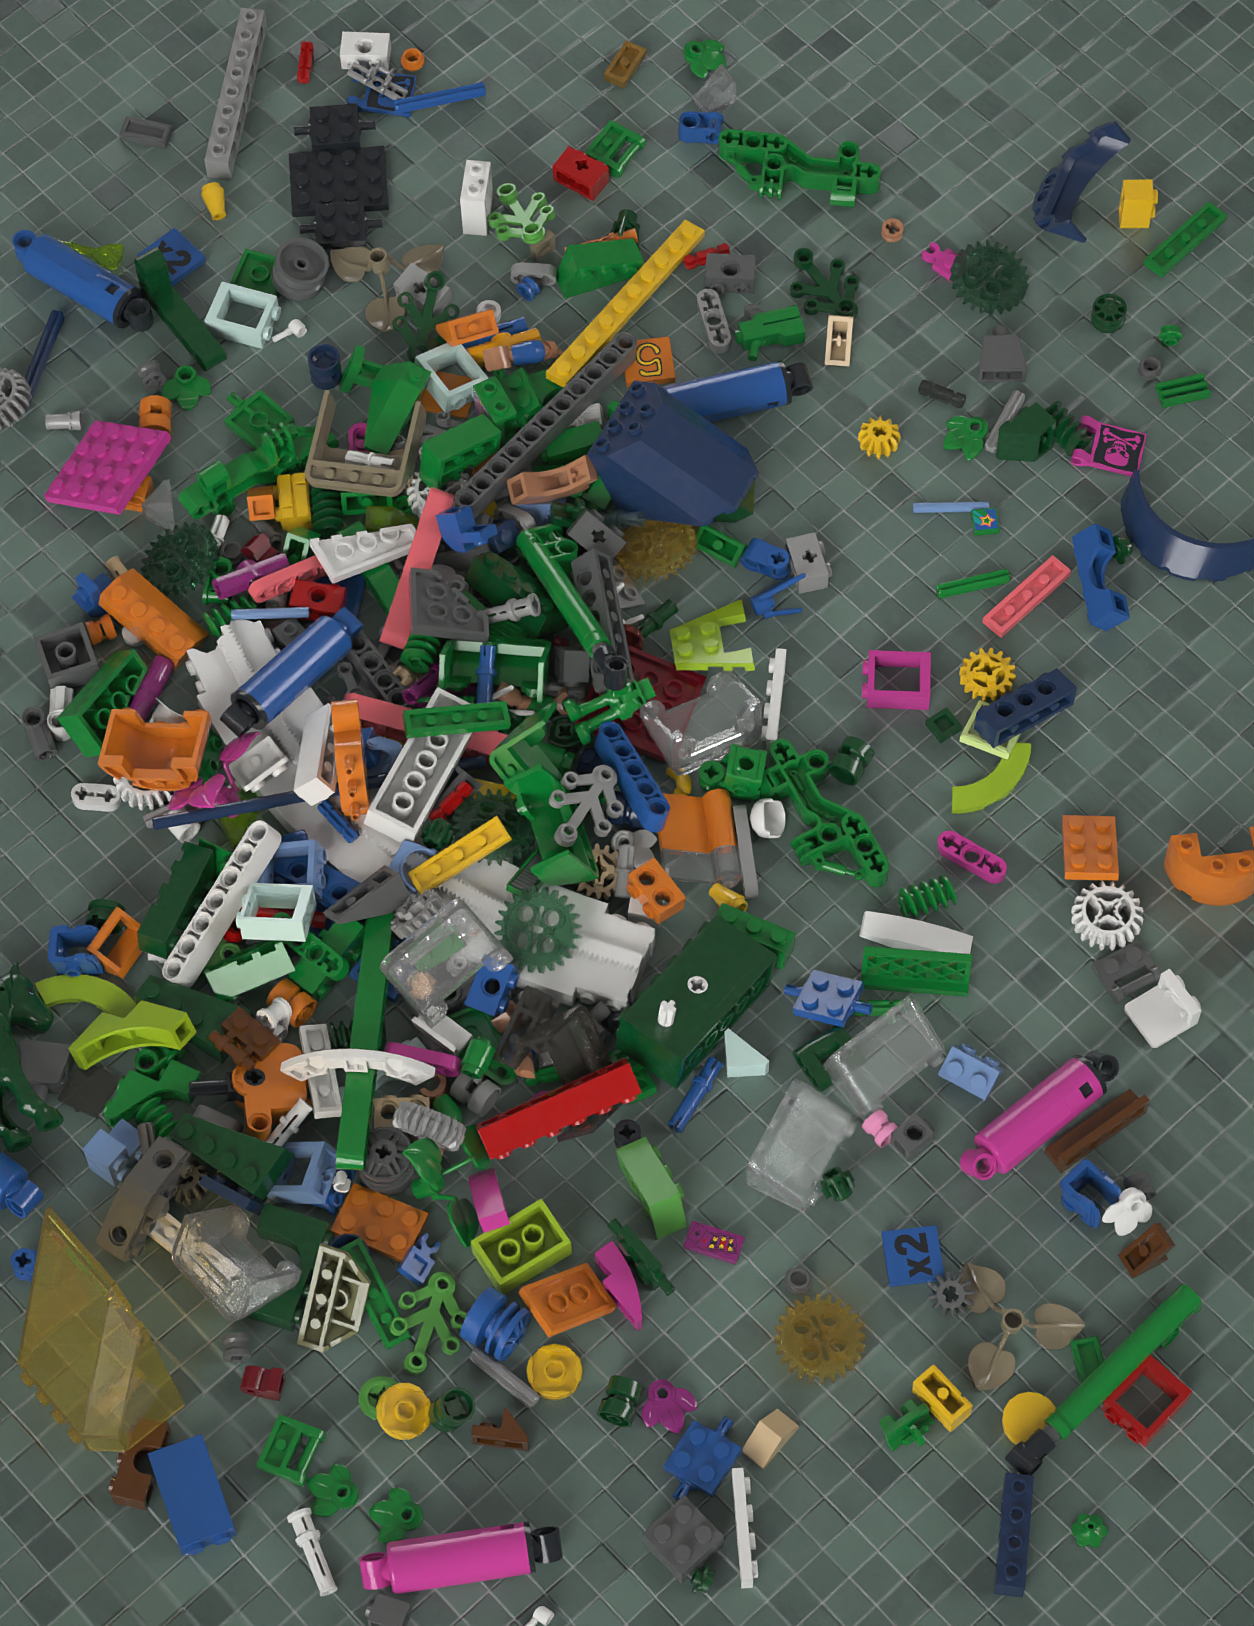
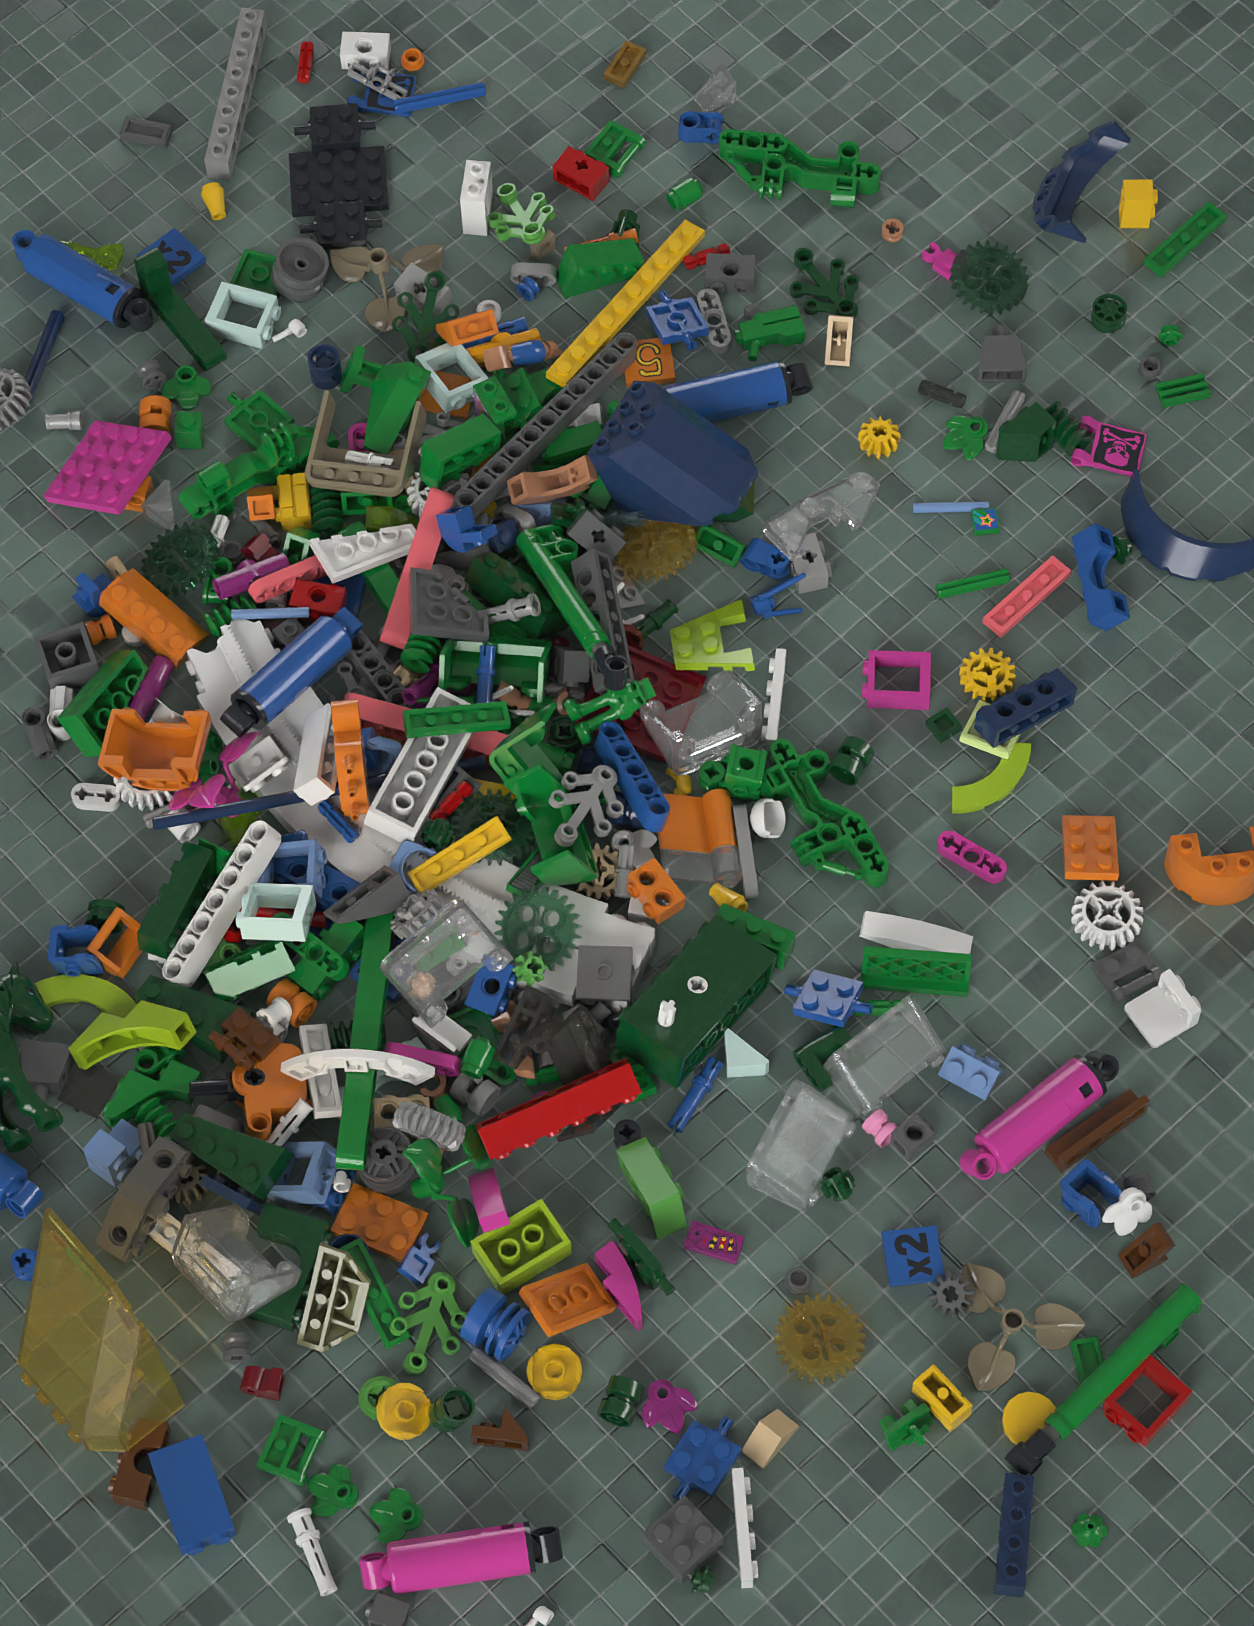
(189, 430): none -> green brick
(535, 969): none -> bright green gear
(604, 973): none -> dark grey plate
(677, 320): none -> blue plate
(684, 193): none -> green brick
(706, 57): green plate -> none
(840, 503): none -> clear windscreen
(926, 896): green piece -> none

